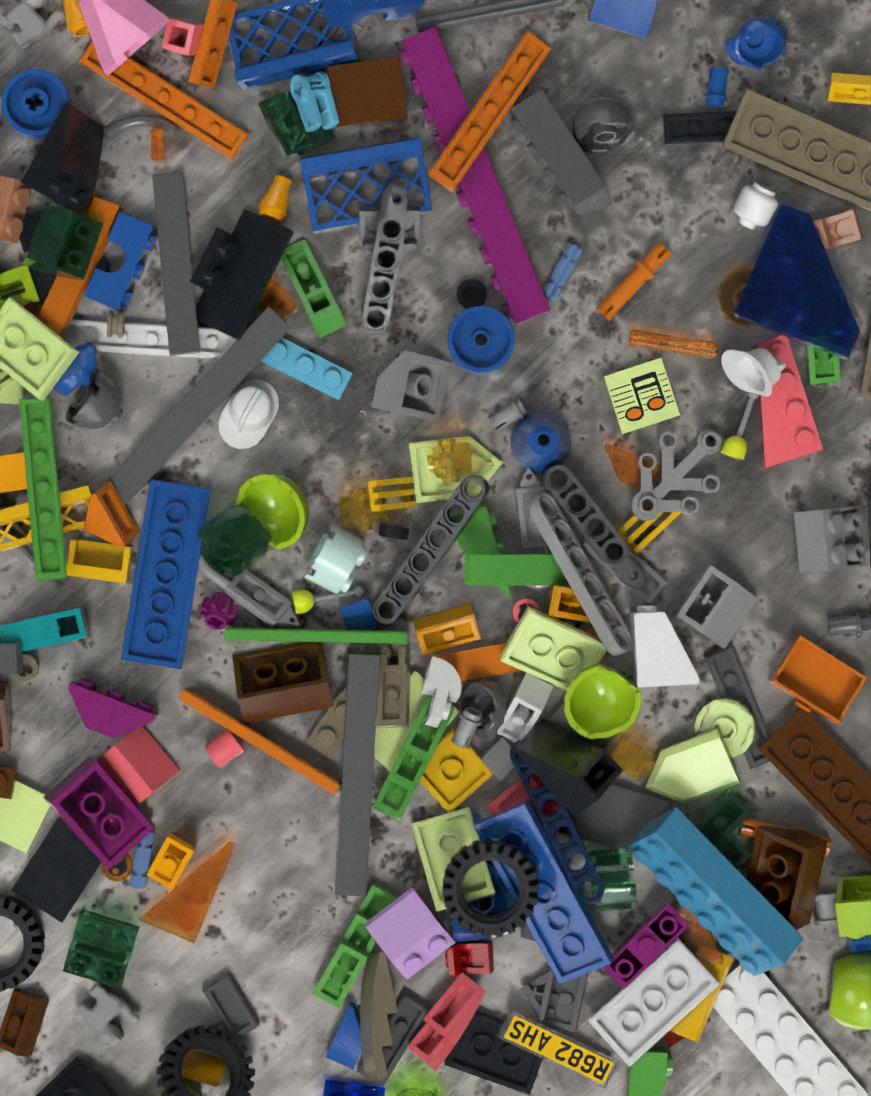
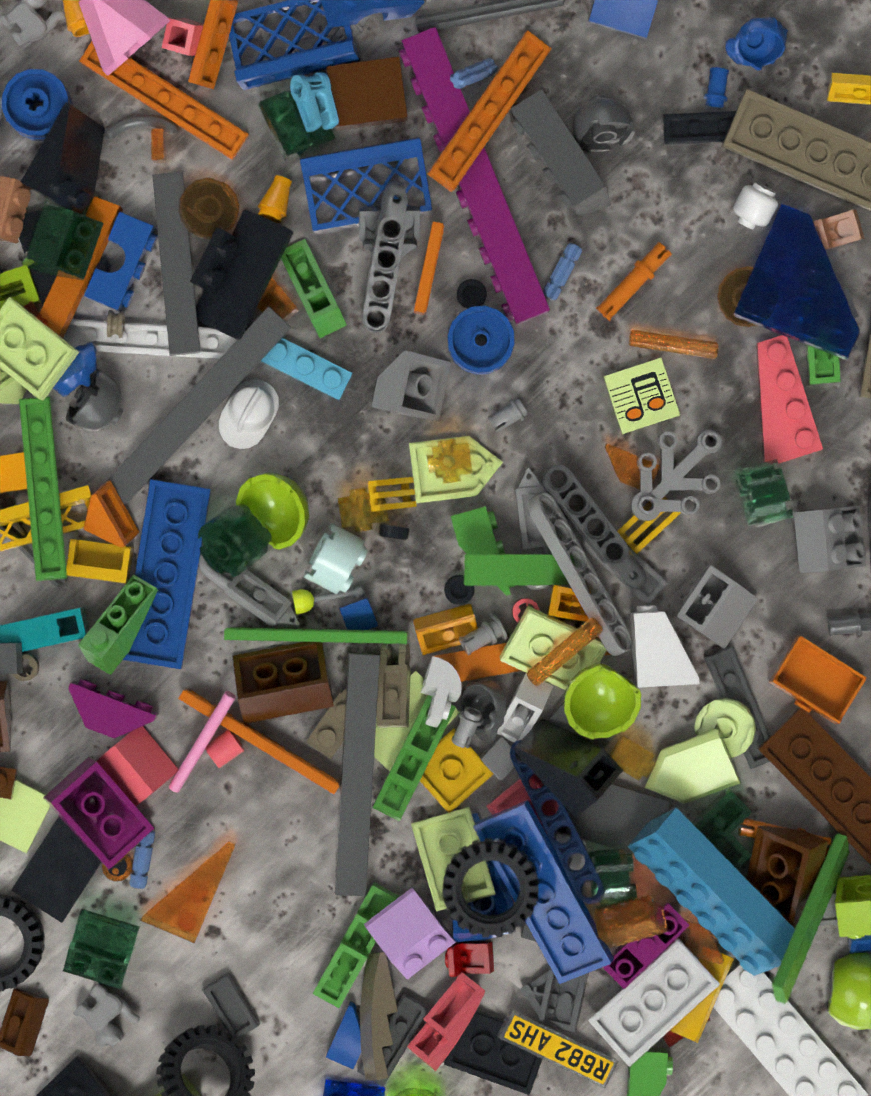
(118, 626): none -> bright green slope
(171, 861): light orange slope -> none
(202, 741): none -> bright pink bar
(203, 1068): light orange slope -> none
(207, 206): none -> clear orange tile
(218, 611): magenta gear -> none
(428, 547): black beam -> none
(429, 268): none -> orange tile
(457, 592): none -> black tile
(473, 73): none -> medium blue axle
(485, 634): none -> light grey pin
(527, 449): blue cone -> none
(564, 651): none -> clear orange axle
(630, 921): none -> clear orange brick
(735, 445): neon yellow hinge -> none
(753, 370): white piece -> none
(764, 493): none -> clear green brick
(810, 918): none -> bright green tile

